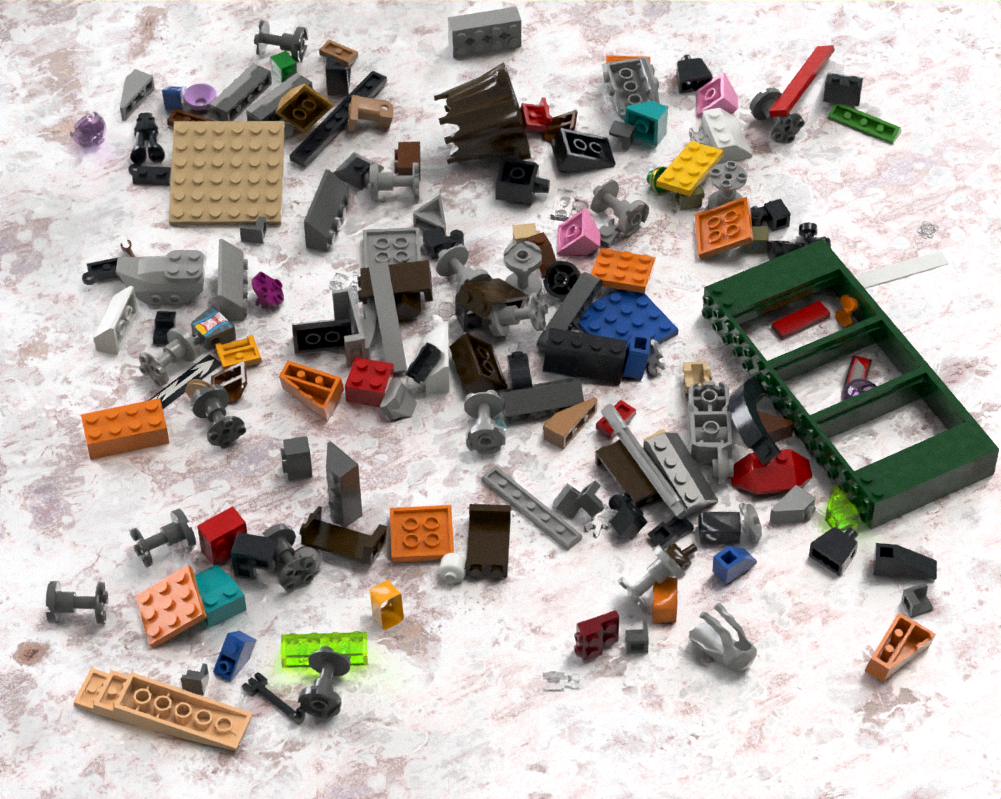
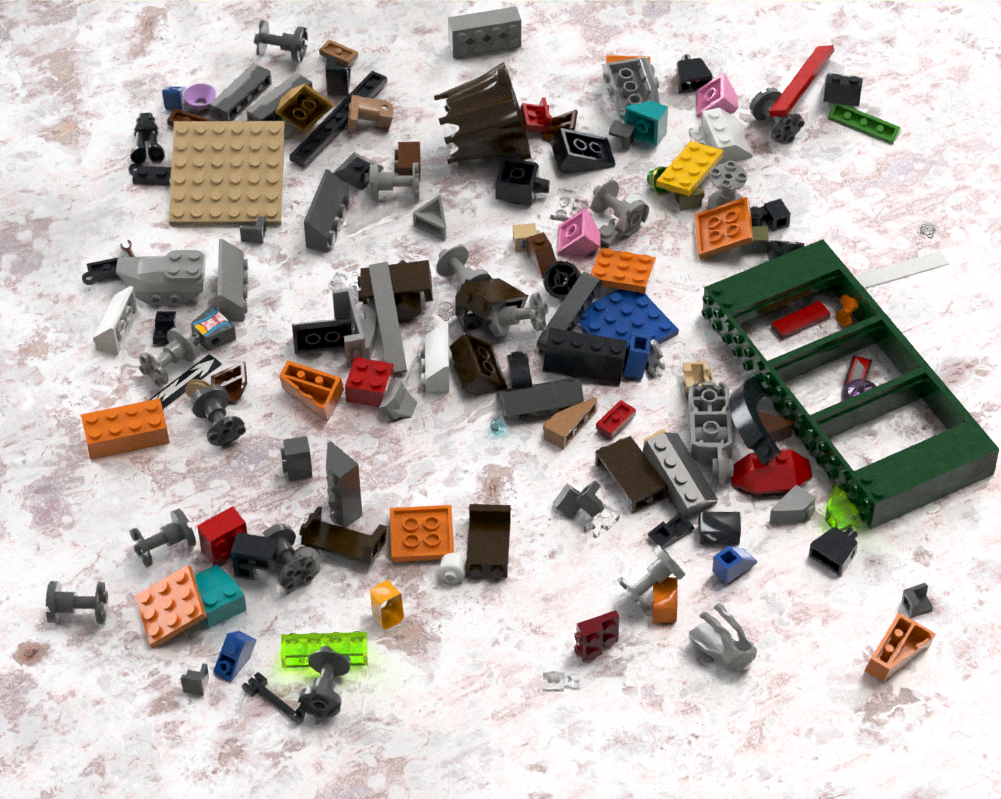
(90, 130): clear purple cylinder -> none
(136, 89): light grey slope -> none
(162, 708): light nougat slope -> none
(238, 351): light orange plate -> none
(267, 290): magenta plate -> none
(283, 65): green brick -> none
(391, 245): light grey plate -> none
(429, 355): black hinge -> none
(436, 241): black brick -> none
(485, 434): light grey piece -> none
(523, 260): light grey piece -> none
(531, 508): light grey tile -> none
(629, 518): black brick -> none
(637, 640): dark grey panel -> none
(644, 461): light grey piece -> none
(681, 556): dark brown piece -> none
(751, 521): light grey piece -> none
(808, 231): black arm -> none
(902, 562): black slope -> none

